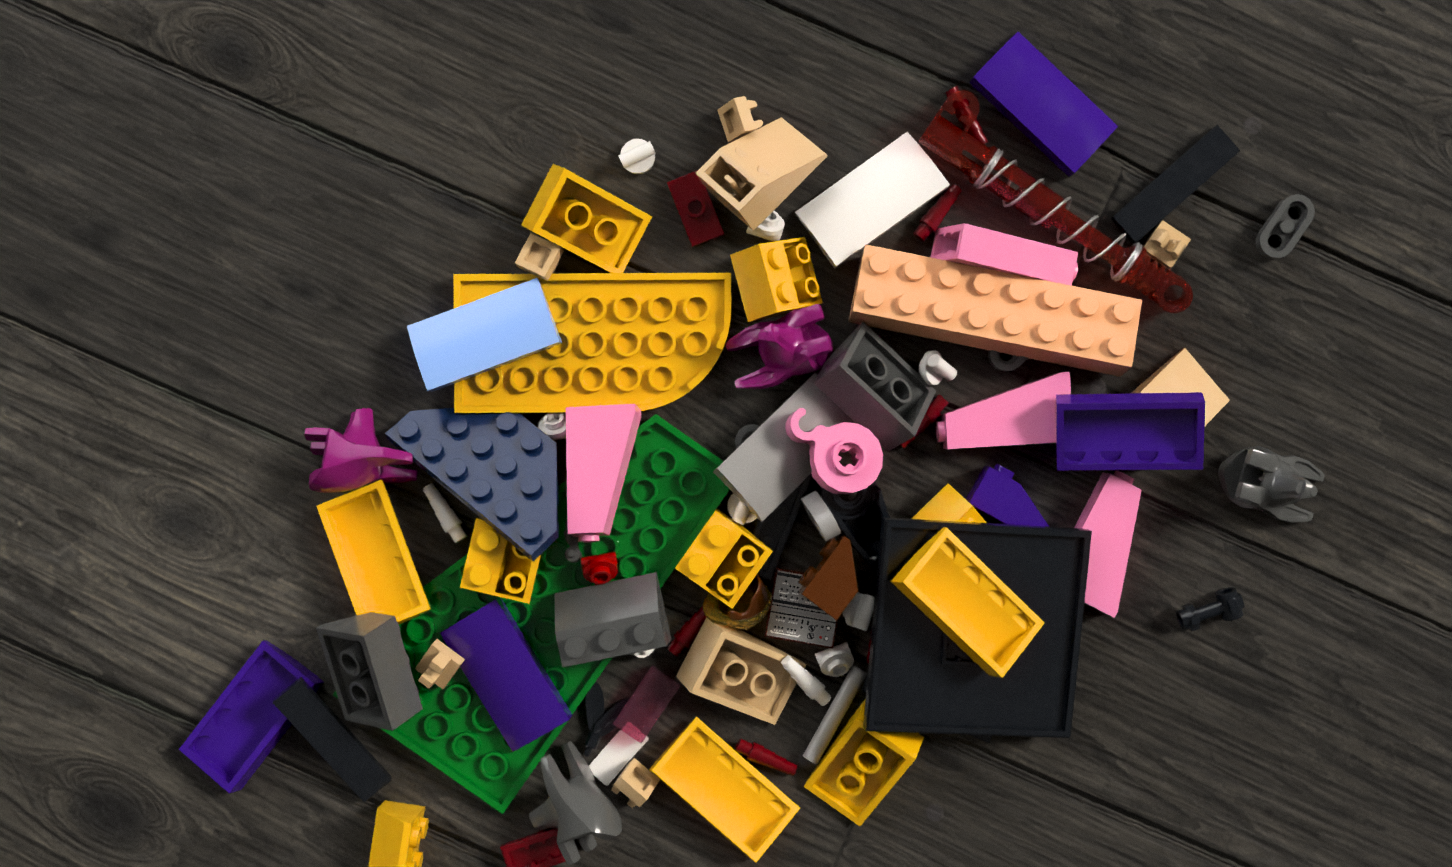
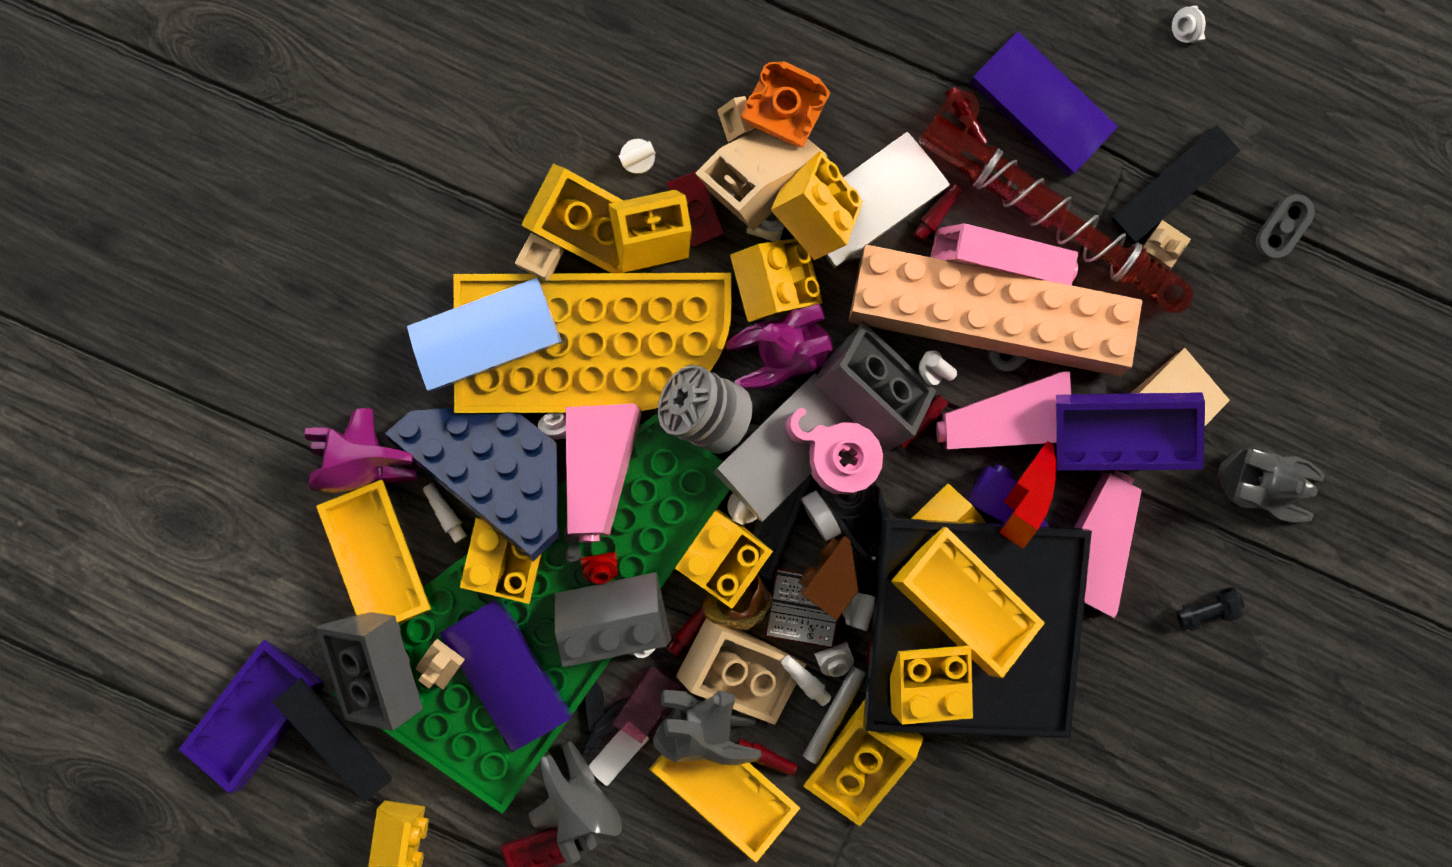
(635, 783): tan tile -> none
(651, 230): none -> yellow slope
(702, 729): none -> dark grey piece
(704, 409): none -> light grey wheel
(786, 103): none -> orange slope
(818, 207): none -> yellow slope
(932, 685): none -> yellow slope
(1031, 497): none -> red slope
(1189, 25): none -> white plate

